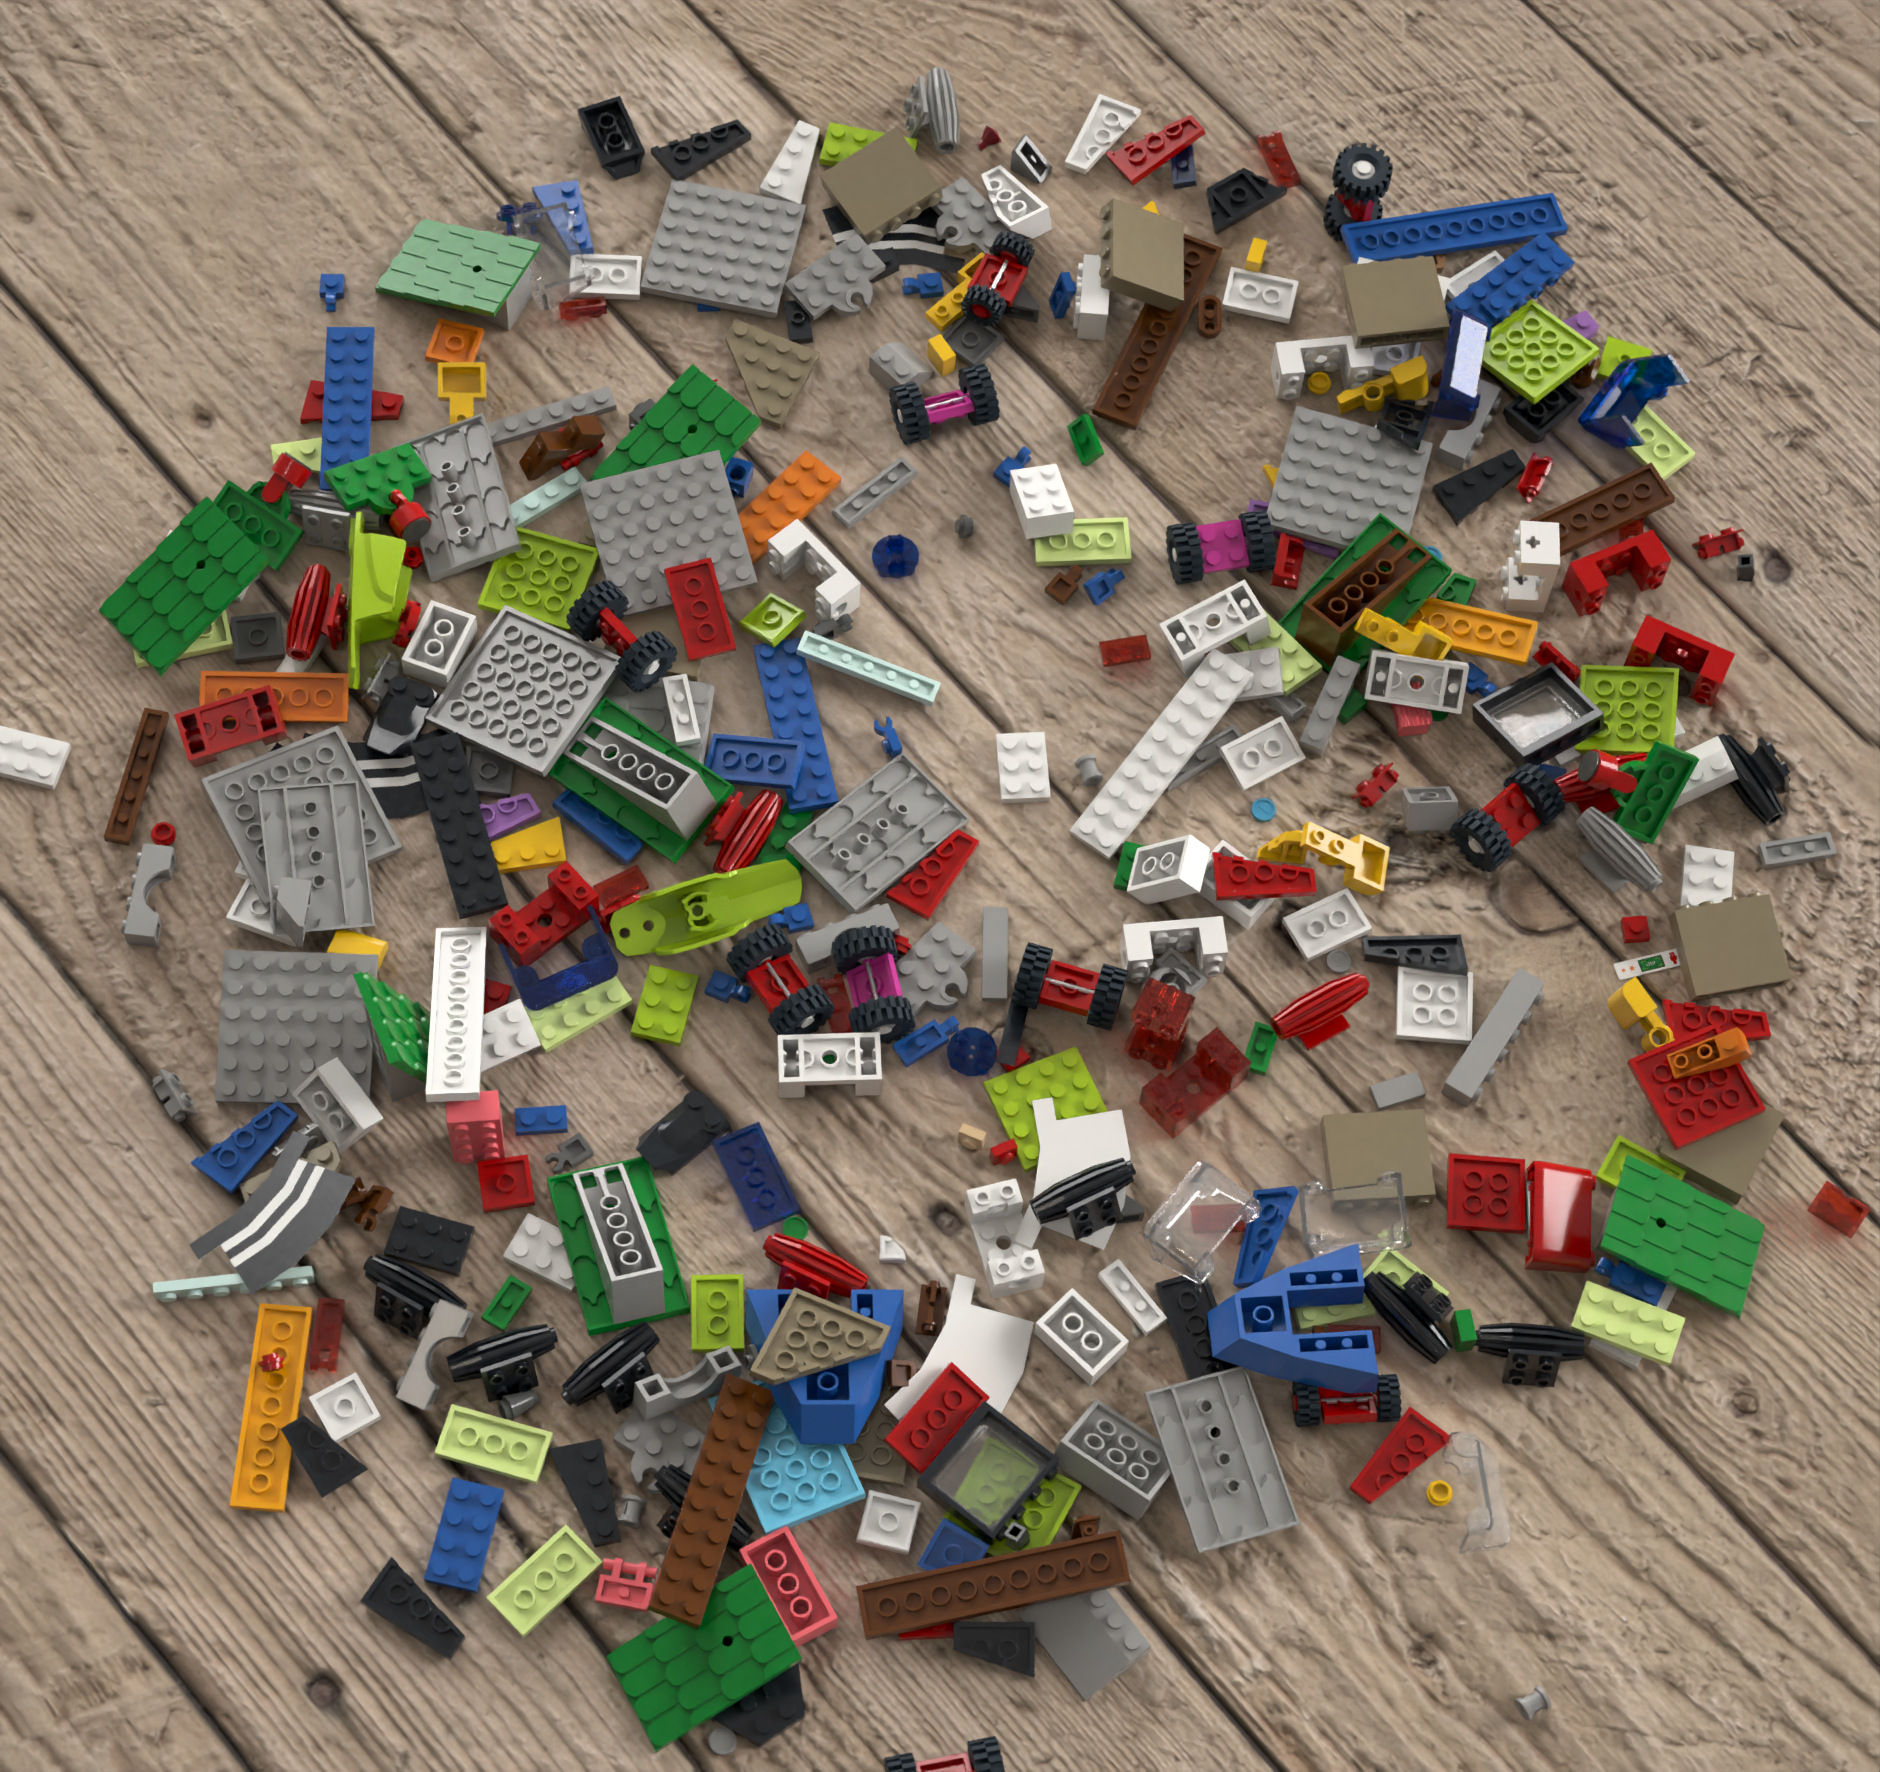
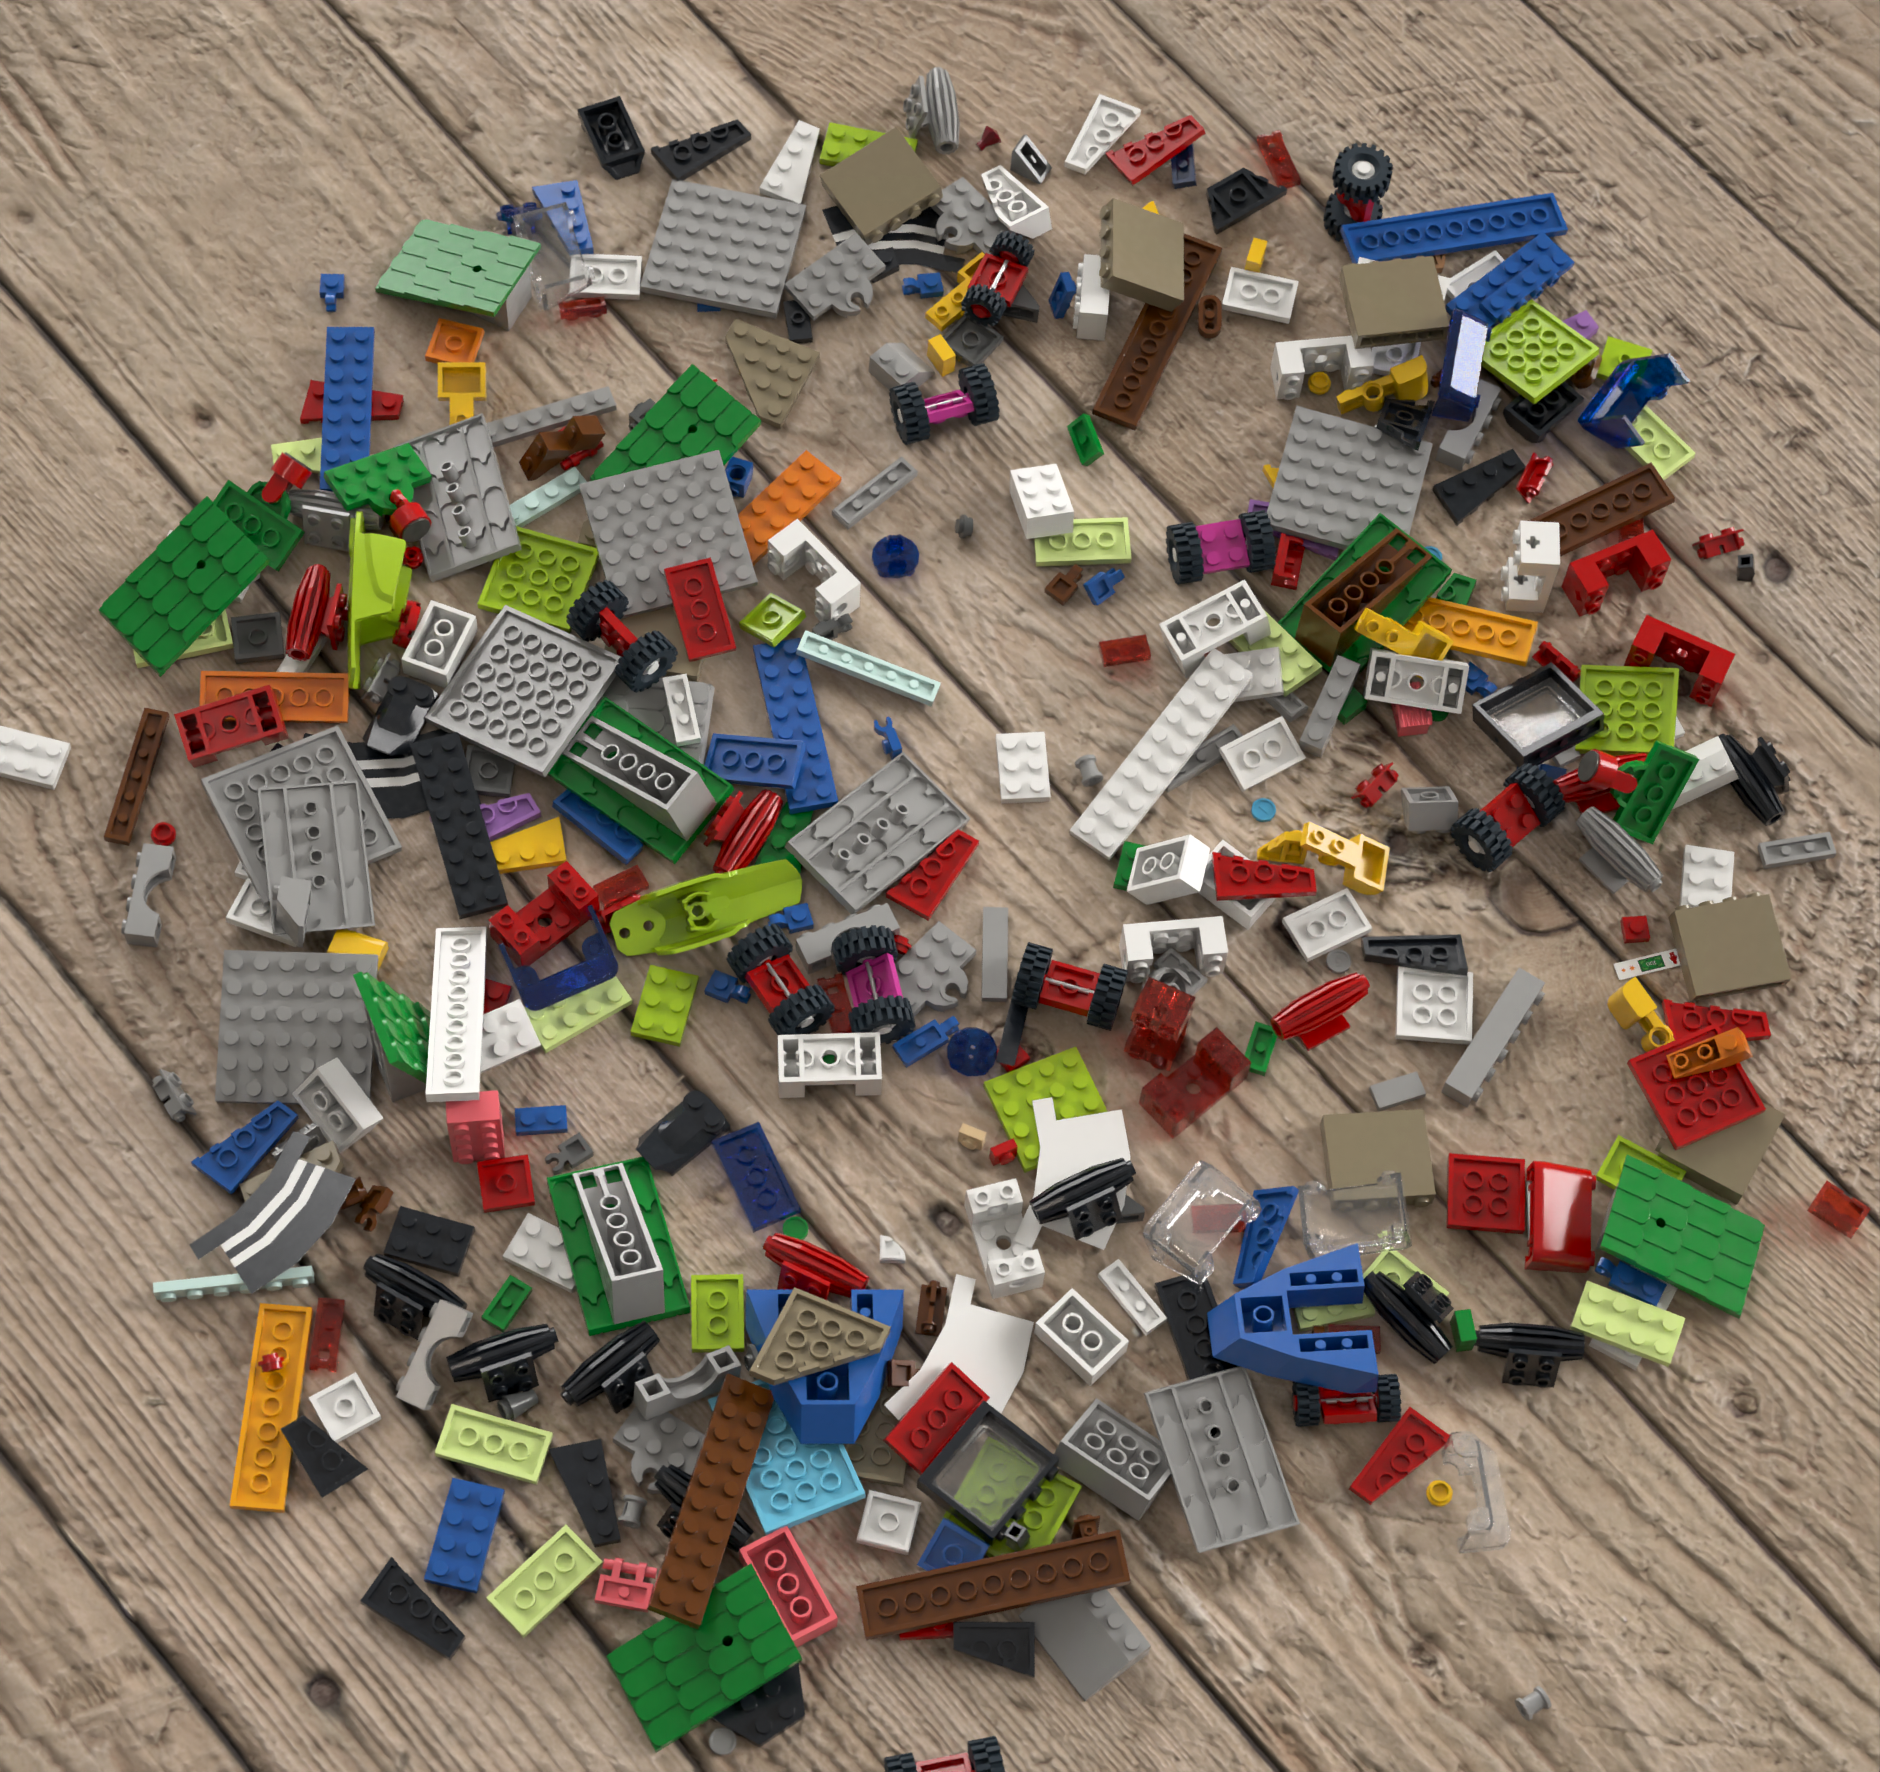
(1002, 472): blue plate -> none

